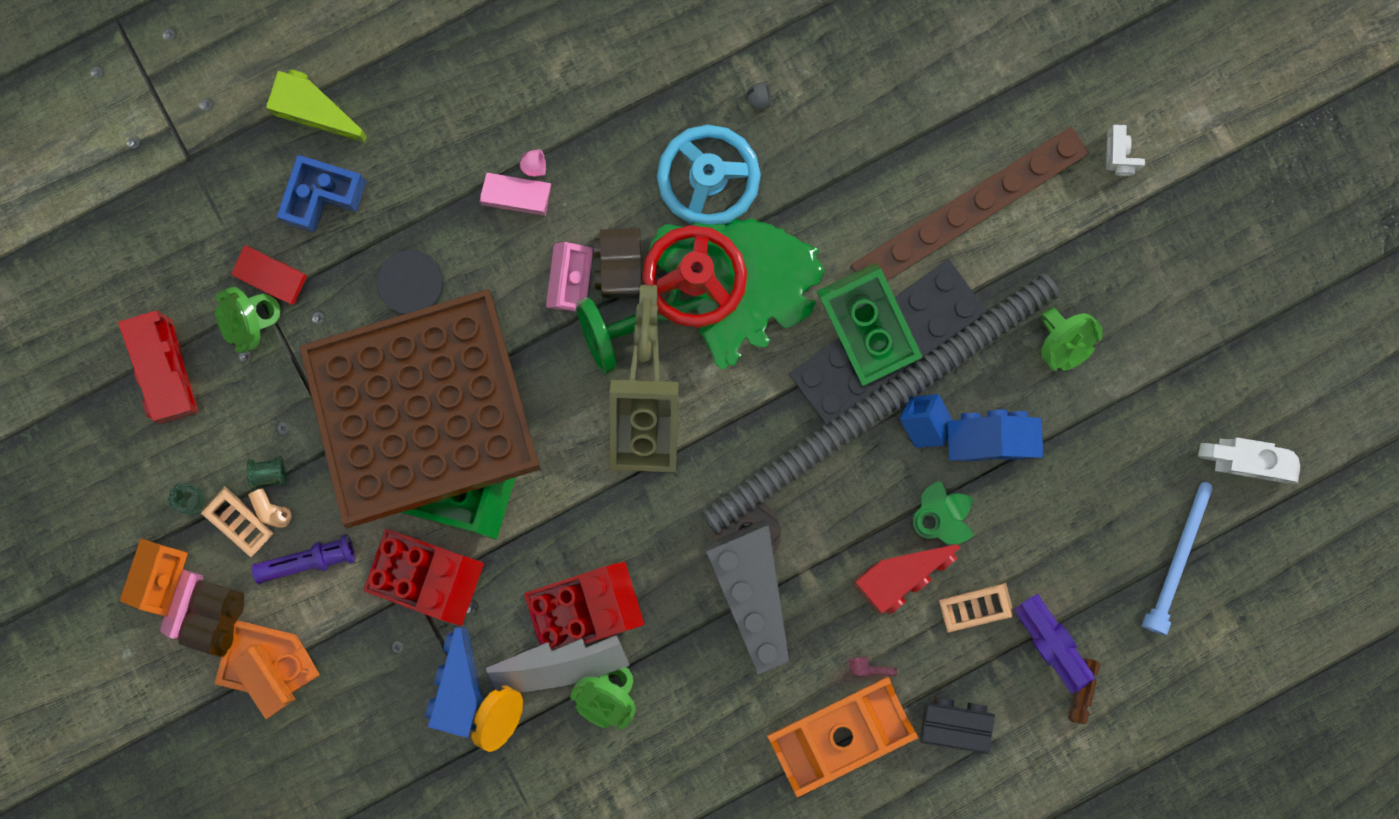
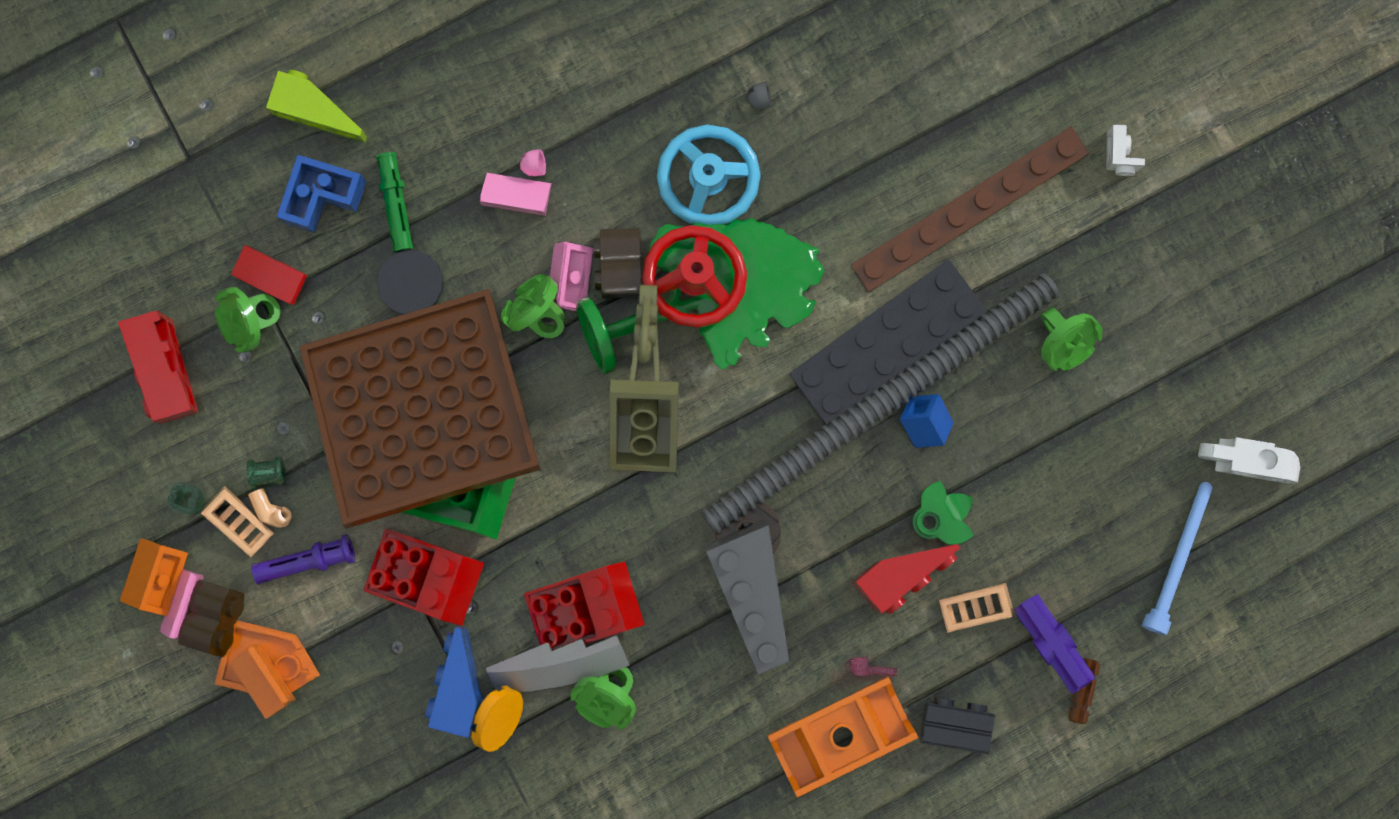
(392, 191): none -> green pin
(532, 304): none -> bright green tile
(869, 324): green slope -> none
(995, 436): blue brick -> none

